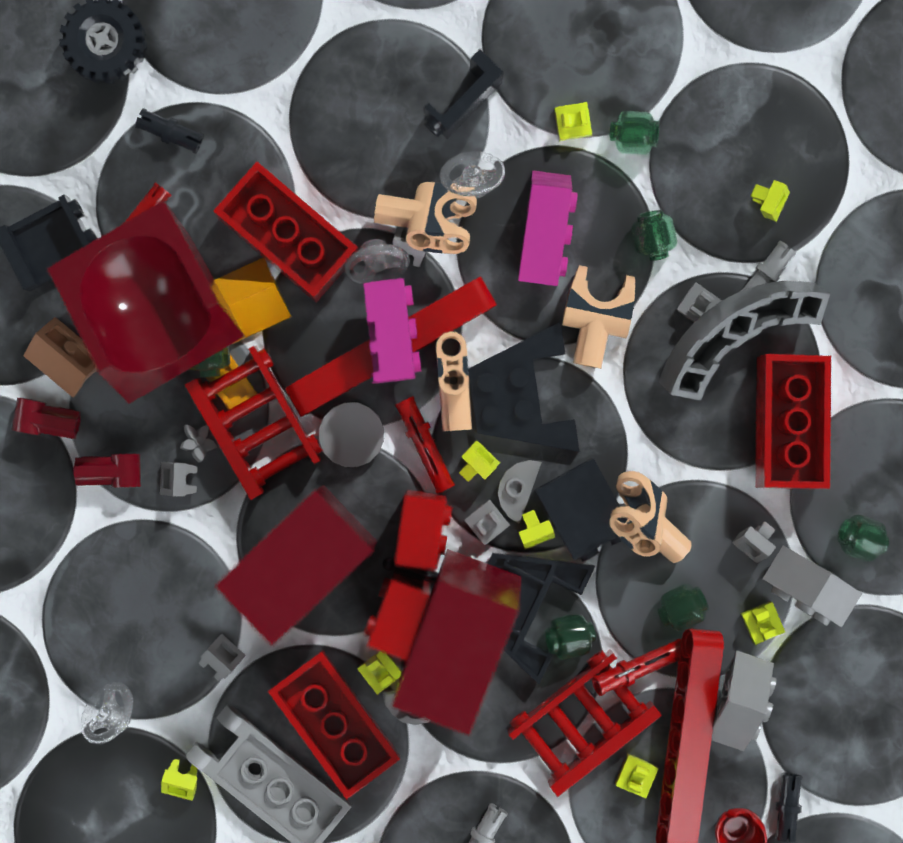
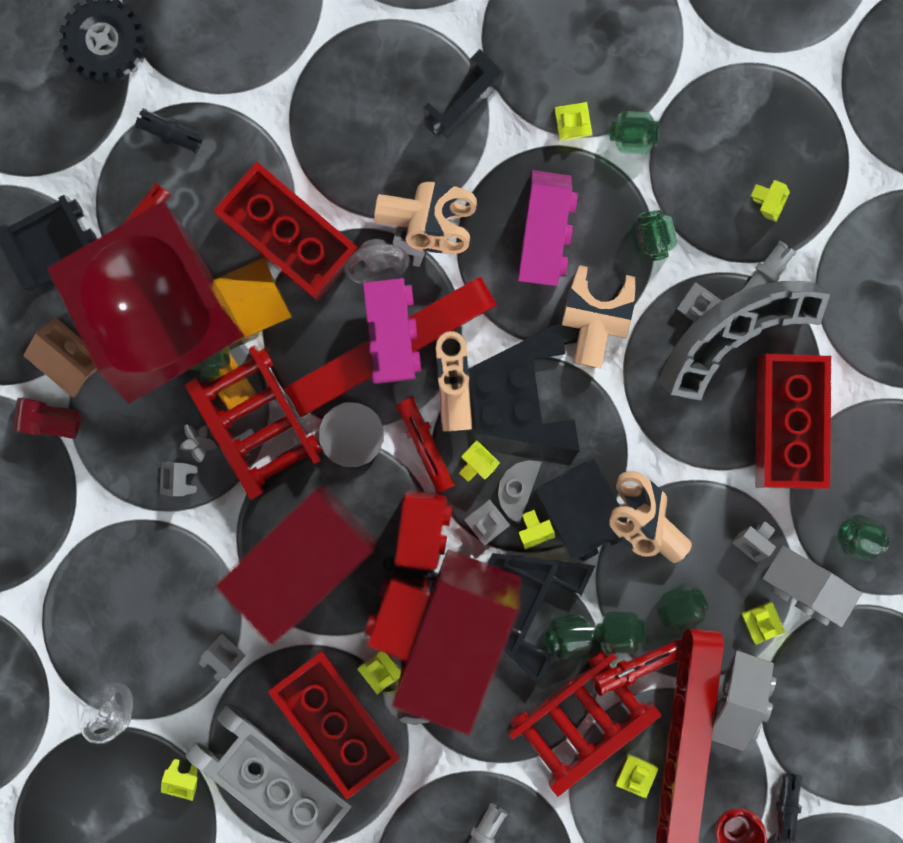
(117, 470): dark red piece -> none
(473, 180): clear piece -> none
(621, 632): none -> clear green head

